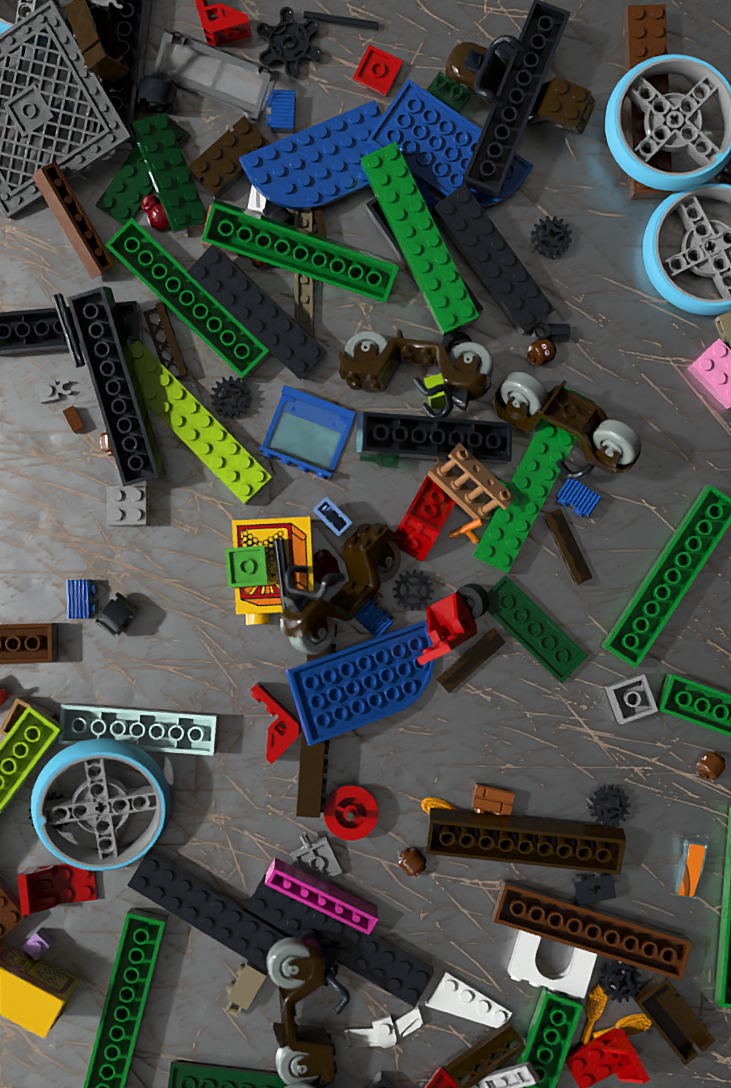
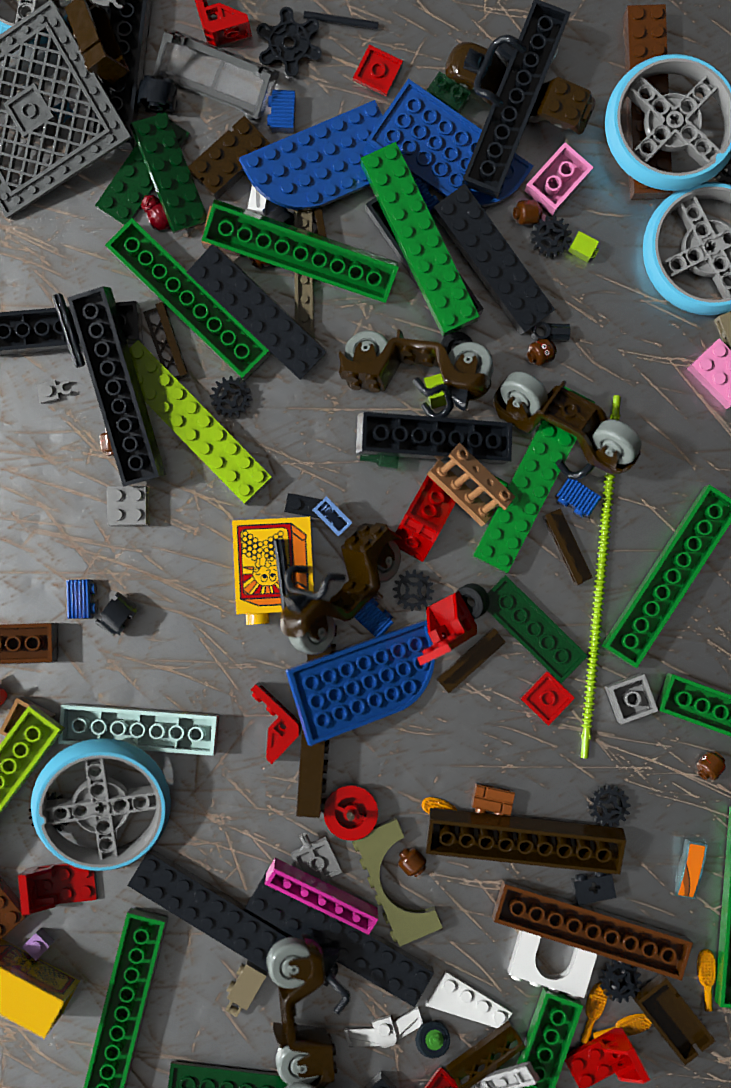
(73, 219): reddish brown brick -> none
(74, 419): reddish brown piece -> none
(246, 566): bright green plate -> none
(301, 505): none -> black plate
(307, 432): clear light blue panel -> none
(324, 565): dark red hair -> none
(405, 922): none -> olive arch
(432, 1040): none -> black wheel
(468, 529): orange piece -> none
(527, 212): none -> reddish brown head
(547, 698): none -> red plate
(558, 179): none -> bright pink brick
(584, 247): none -> lime brick
(586, 733): none -> lime hose
(707, 974): none -> light orange piece

